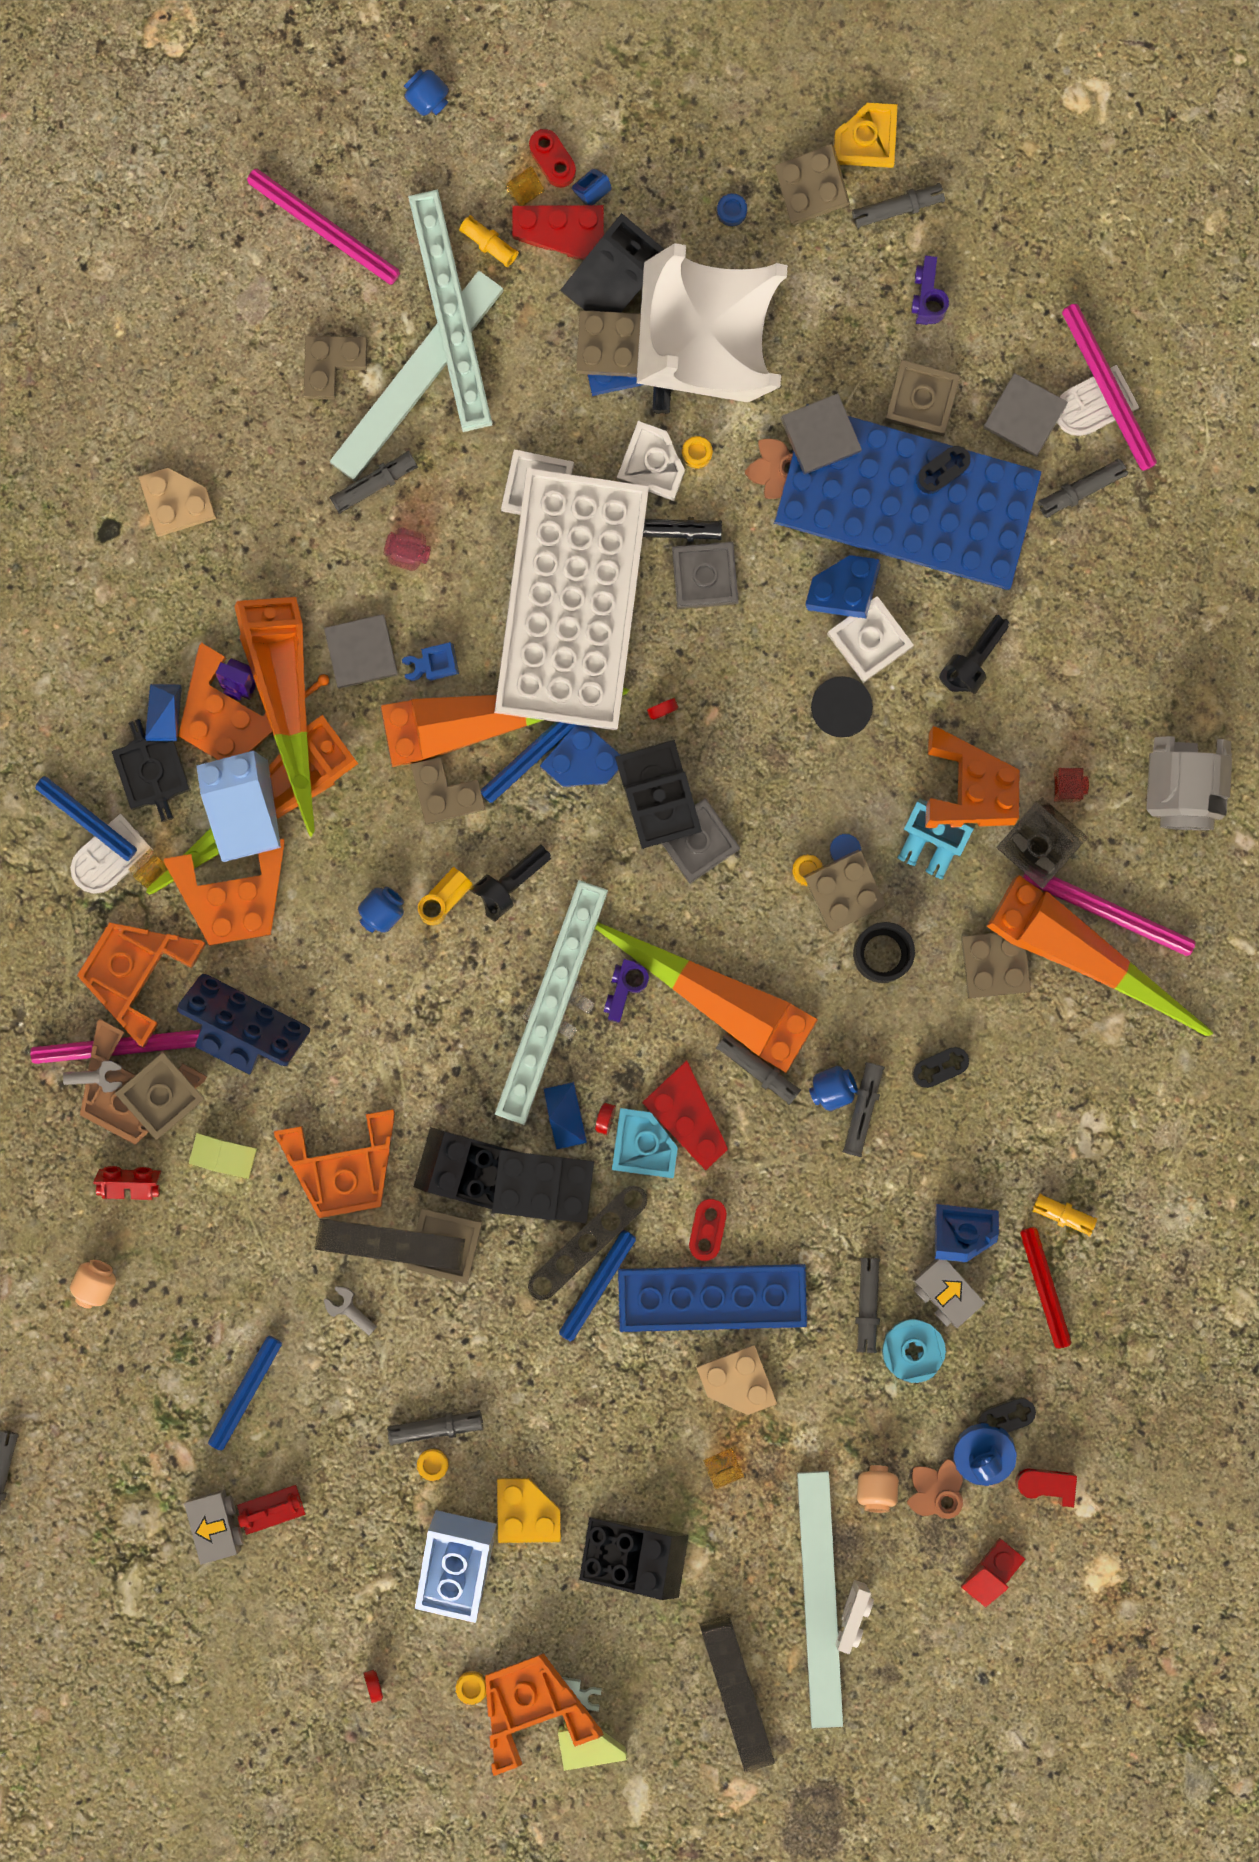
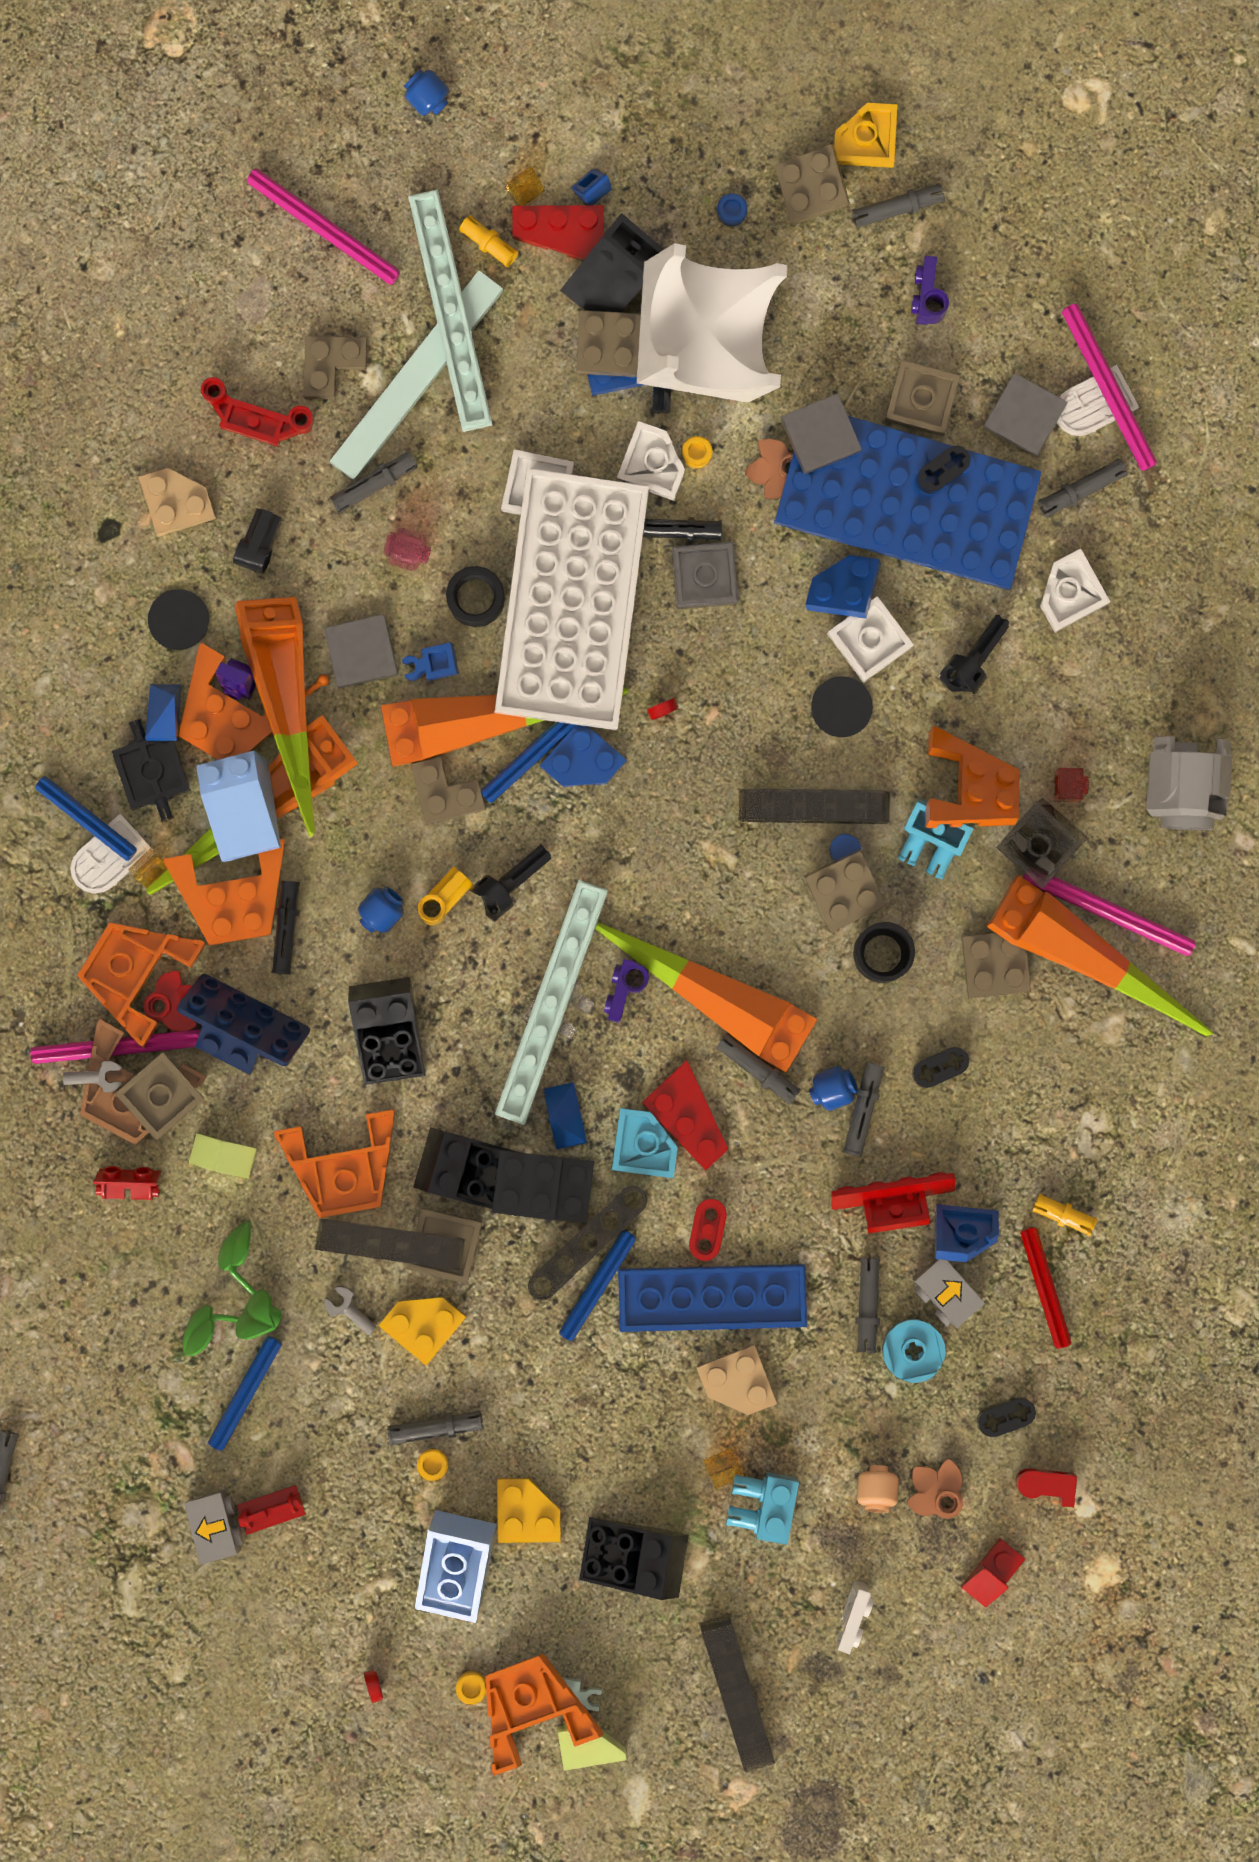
(93, 1284): light nougat head -> none
(171, 993): none -> red plate
(178, 619): none -> black piece
(253, 420): none -> red plate
(255, 549): none -> black piece
(257, 1316): none -> bright green plant
(290, 890): none -> black pin
(386, 1030): none -> black slope
(422, 1325): none -> yellow plate
(463, 576): none -> black tyre
(551, 157): red plate -> none
(605, 1118): red tile -> none
(658, 794): black bracket -> none
(703, 850): flat silver tile -> none
(775, 1515): none -> medium azure brick
(804, 865): yellow tile -> none
(814, 806): none -> clear smoke beam
(819, 1599): light aqua tile -> none
(894, 1203): none -> red bracket
(985, 1454): blue tile -> none
(1071, 591): none -> white plate

